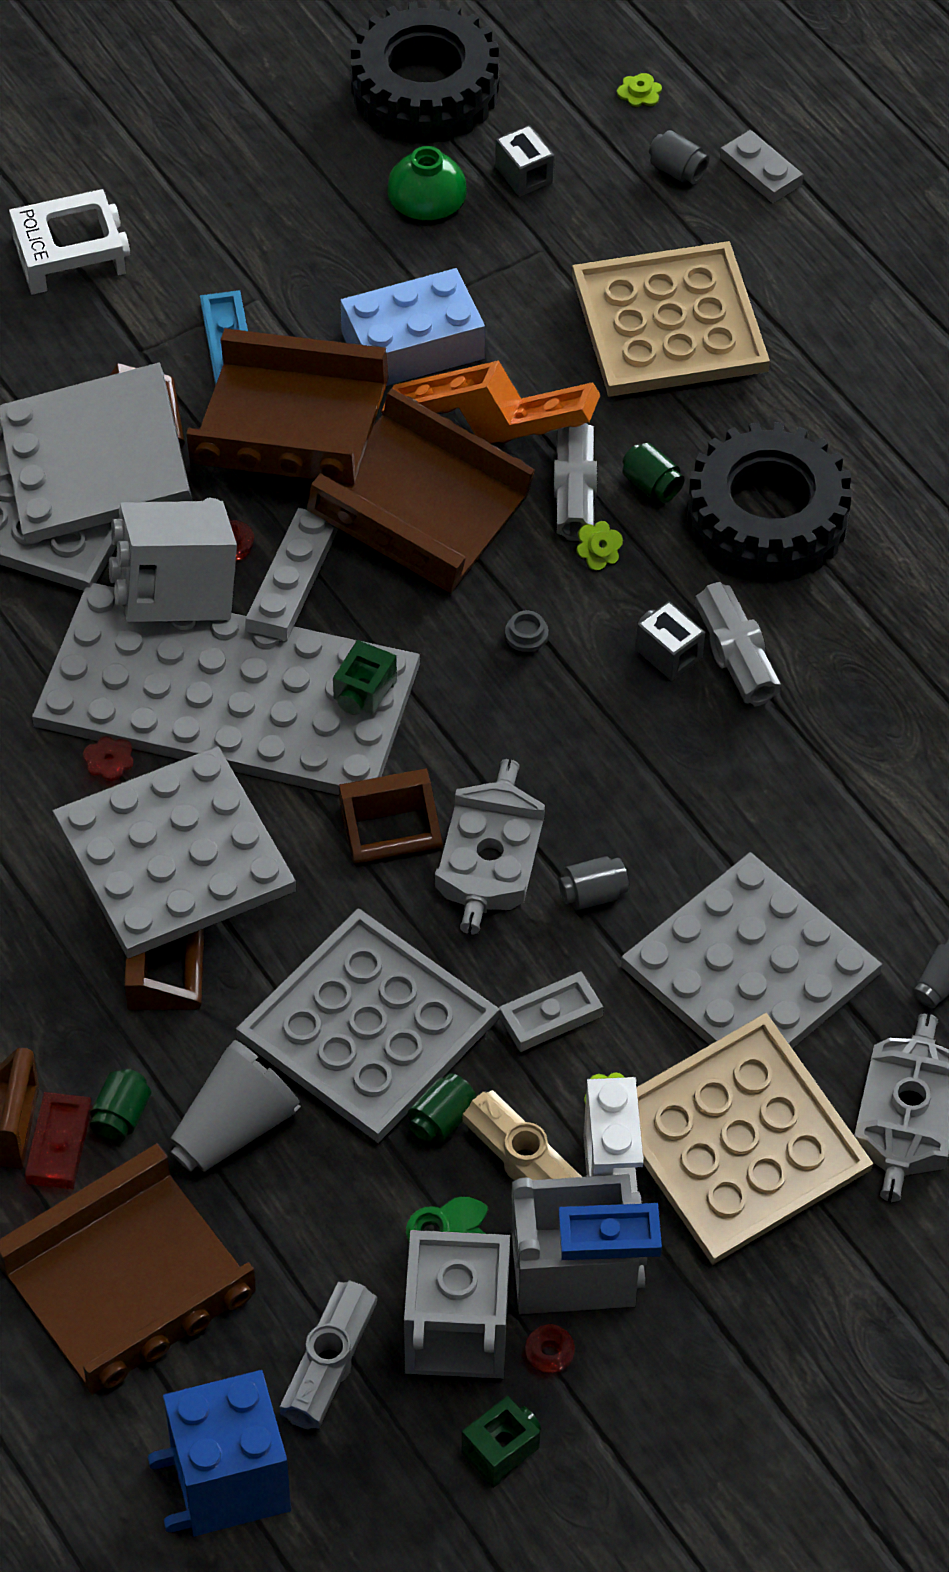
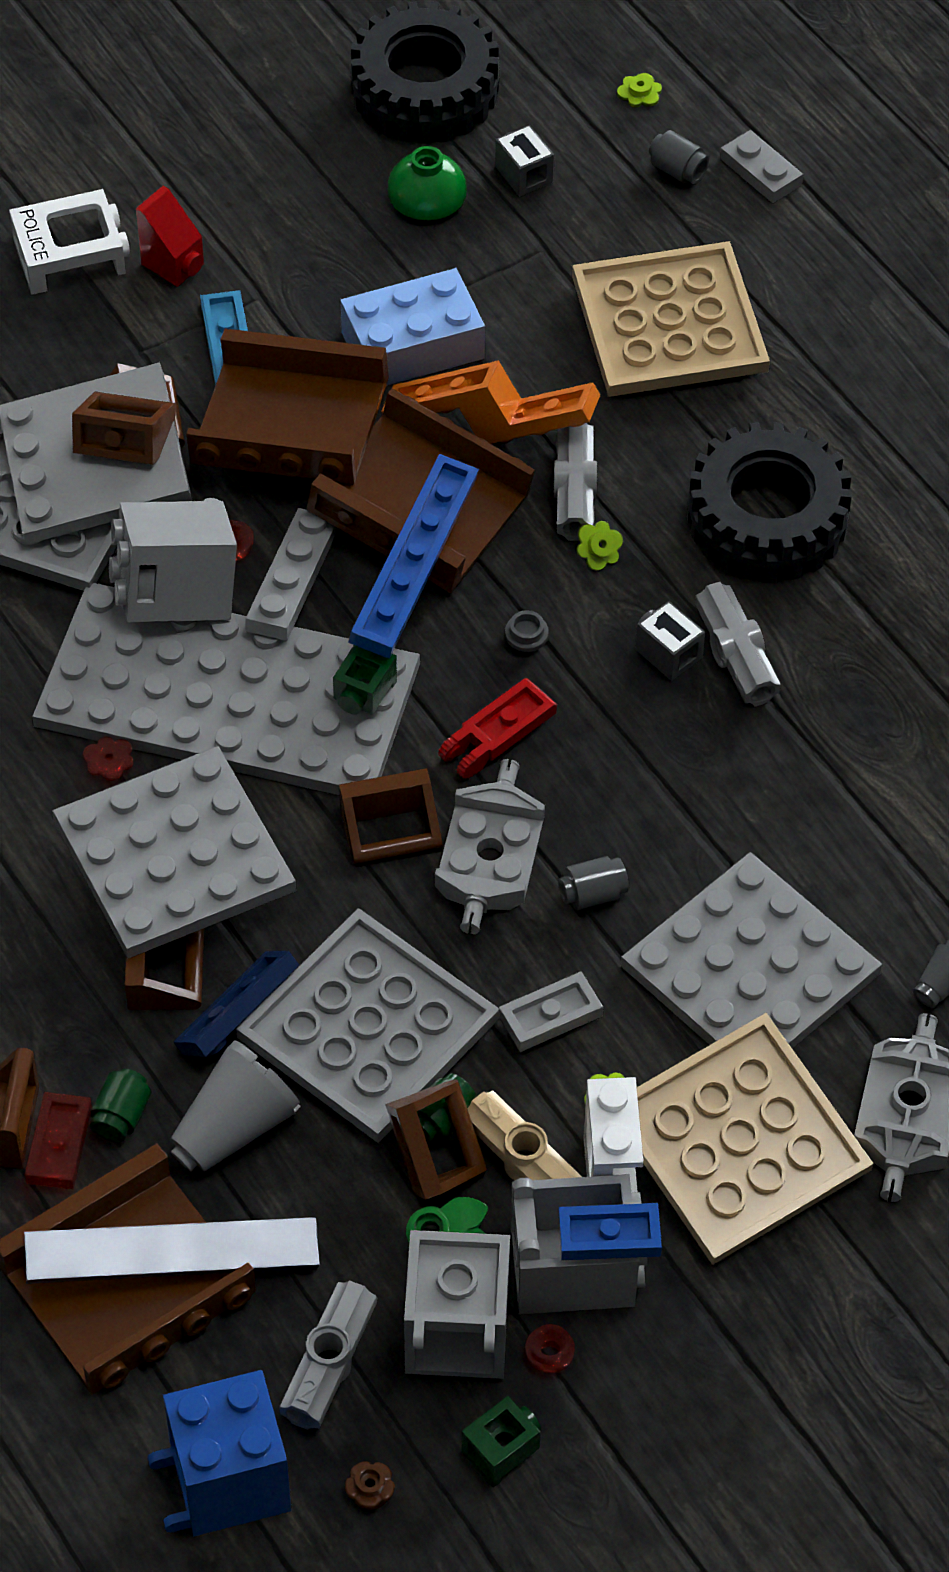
(120, 434): none -> reddish brown tile
(168, 238): none -> red slope
(170, 1250): none -> tile
(209, 1031): none -> dark blue plate
(370, 1497): none -> reddish brown plate
(413, 556): none -> blue plate
(414, 1145): none -> reddish brown tile
(498, 727): none -> red hinge
(652, 472): dark green brick -> none

